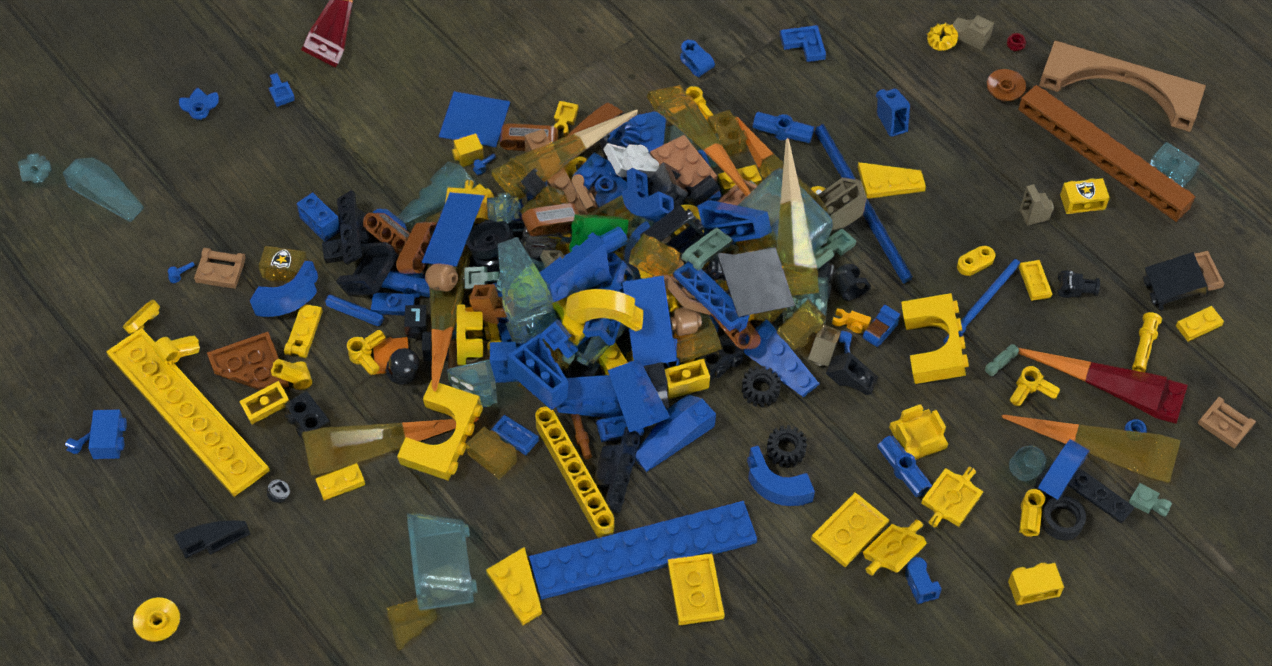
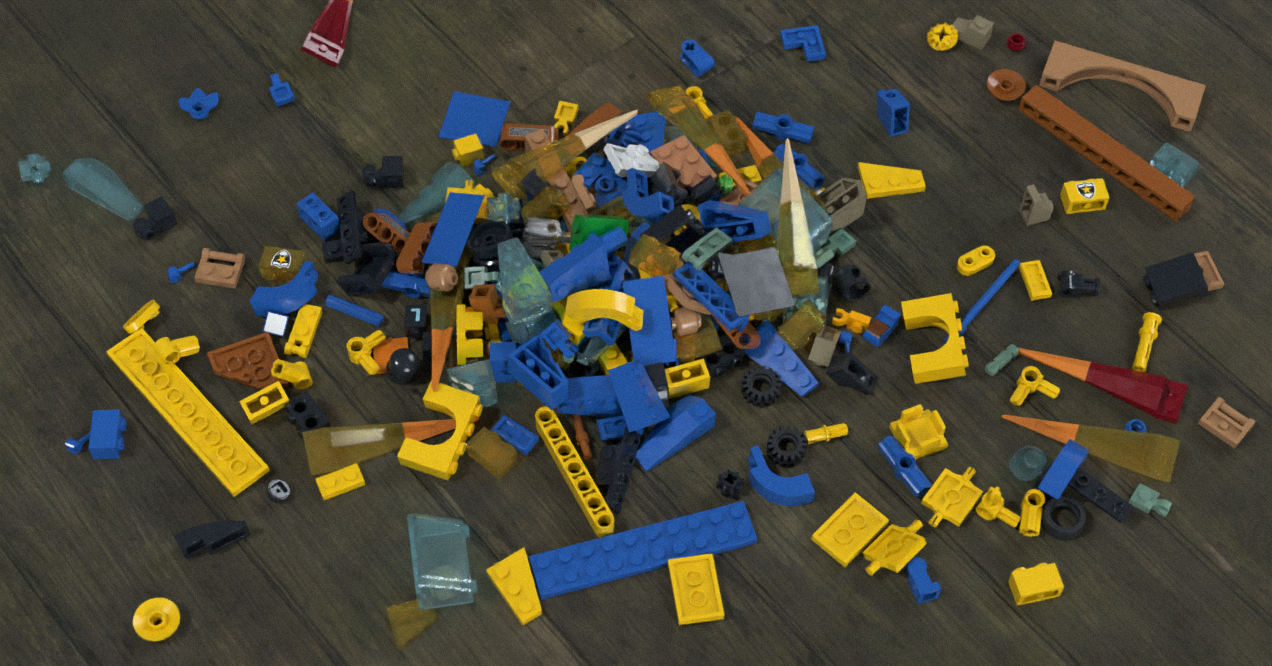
(159, 219): none -> black brick
(275, 323): none -> white tile
(389, 175): none -> black brick
(391, 303): blue plate -> none
(549, 219): dark orange beam -> none
(725, 184): none -> bright green plate
(729, 489): none -> black gear
(804, 170): none -> blue piece
(825, 433): none -> yellow axle
(869, 214): blue axle -> none
(993, 507): none -> yellow axle
(1199, 323): yellow plate -> none

